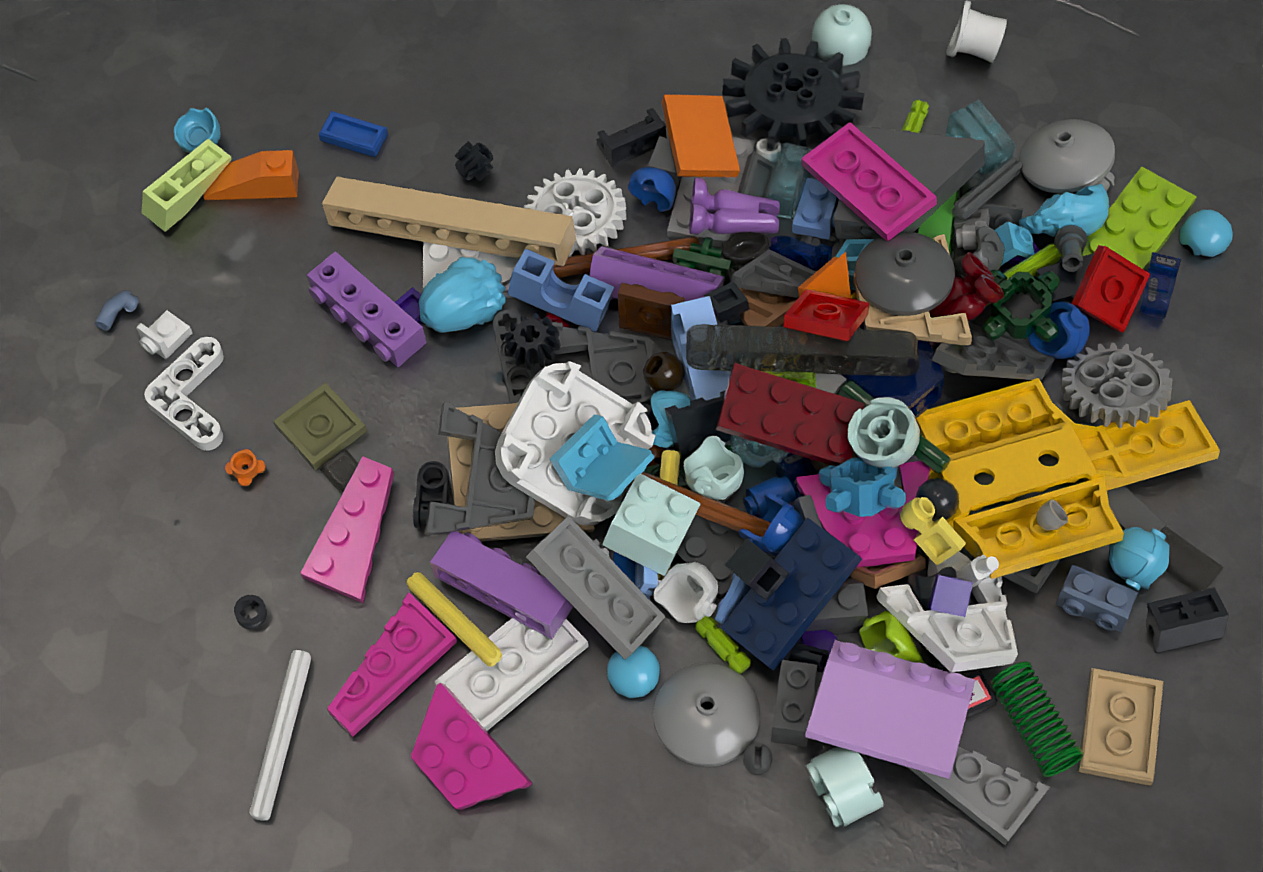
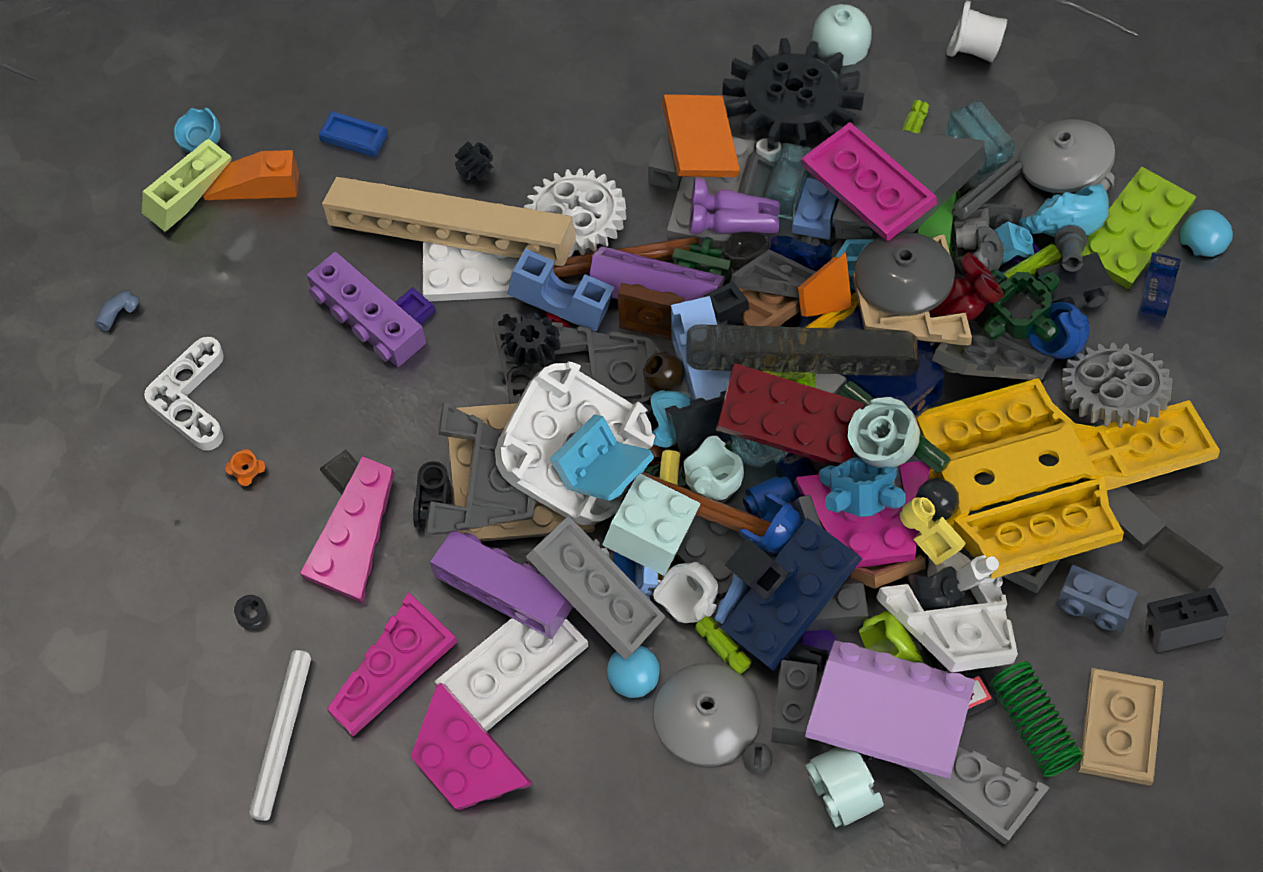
(164, 335): white bracket -> none
(320, 426): olive tile -> none
(454, 619): light yellow axle -> none
(462, 296): medium azure piece -> none
(632, 140): black hinge -> none
(653, 185): blue hair -> none
(826, 315): red tile -> none
(950, 595): tile -> none
(1051, 516): light grey hinge -> none
(1110, 288): red tile -> none
(1139, 557): medium azure cap -> none

